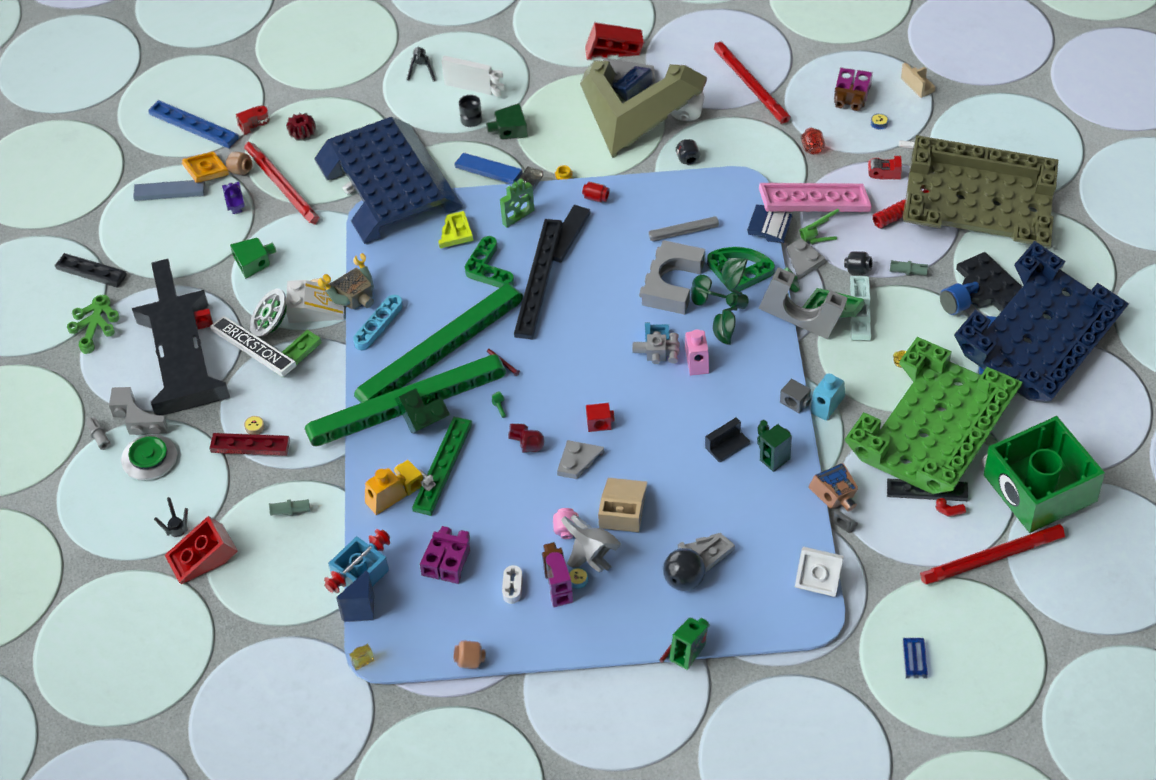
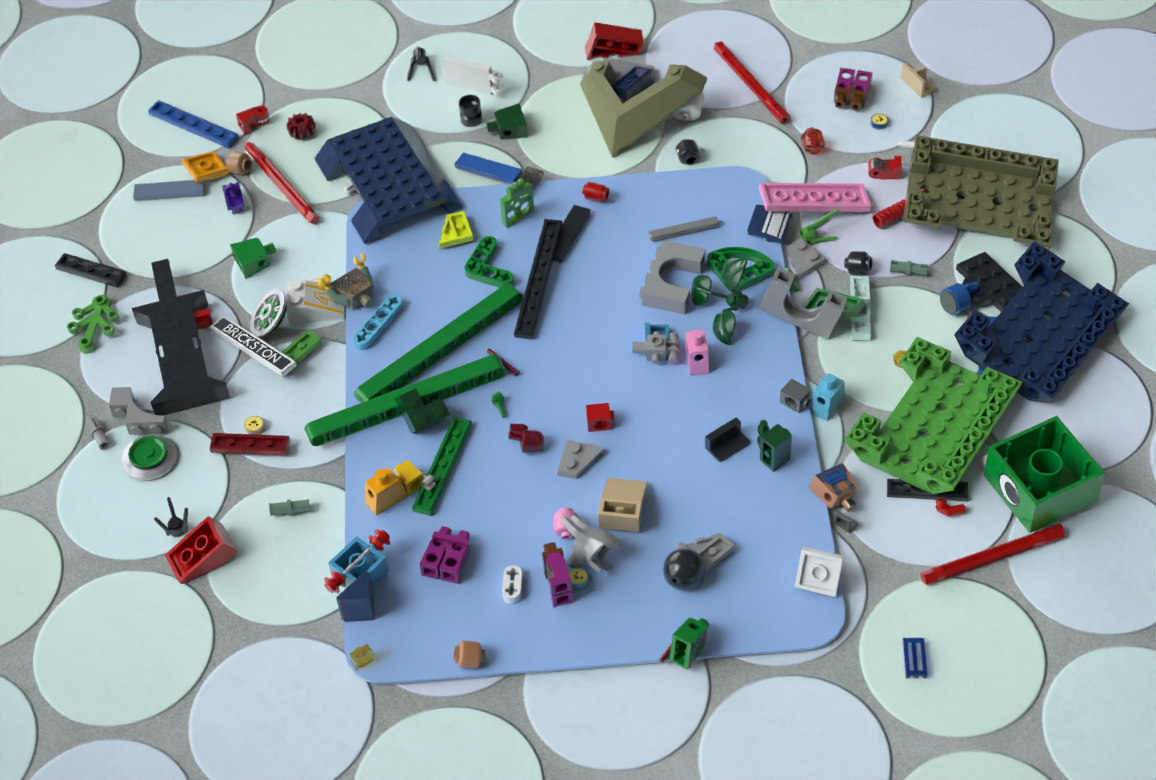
(563, 172): yellow plate -> none

